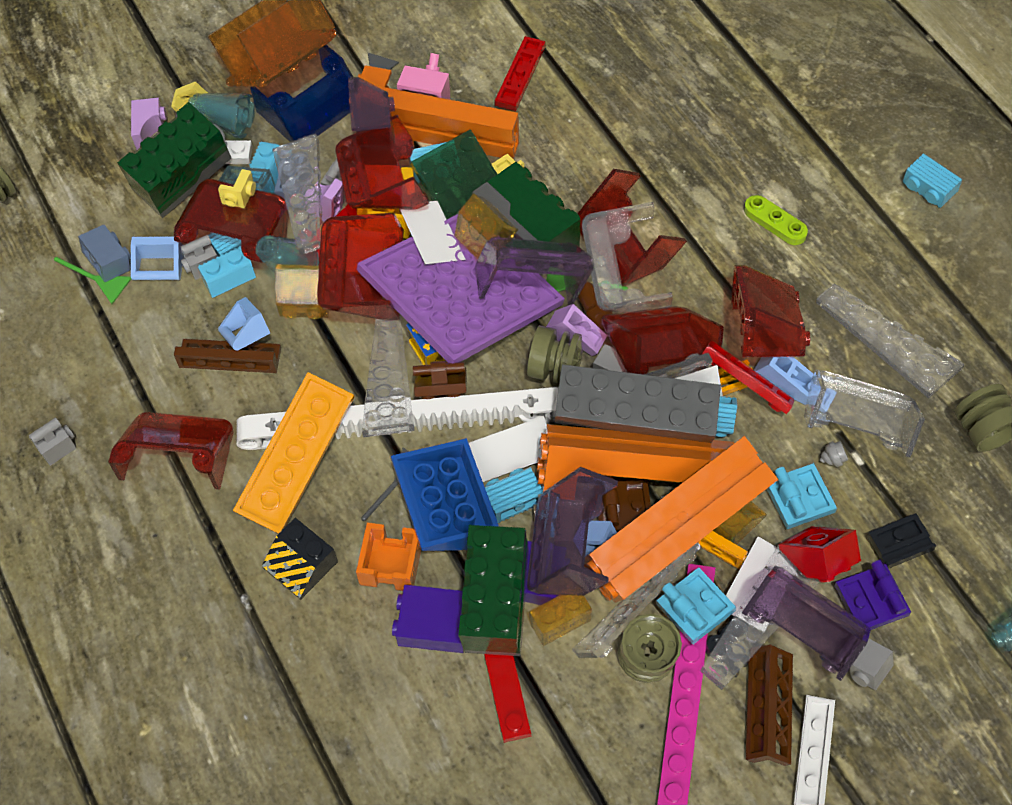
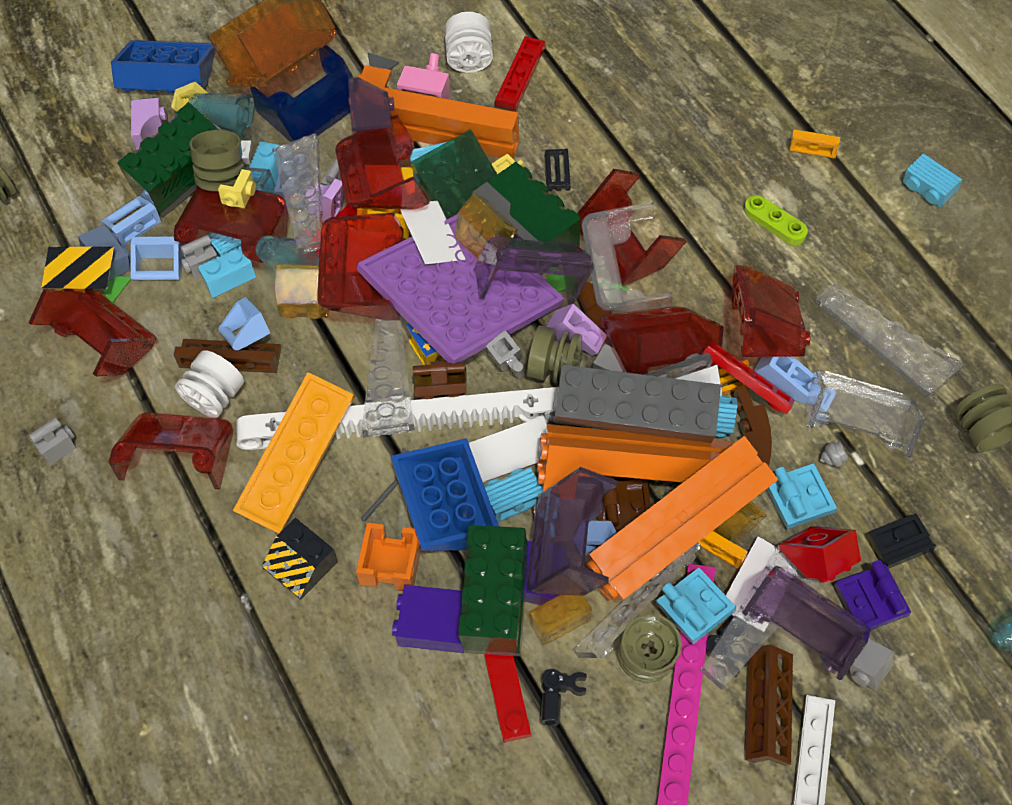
(77, 267): none -> sticker
(98, 324): none -> clear red windscreen
(135, 224): none -> light blue tile
(162, 65): none -> blue slope
(209, 384): none -> white wheel
(216, 158): none -> olive wheel
(468, 42): none -> white wheel
(506, 354): none -> light grey brick
(553, 684): none -> black bar
(558, 184): none -> black tile
(754, 424): none -> reddish brown slope
(814, 143): none -> light orange tile

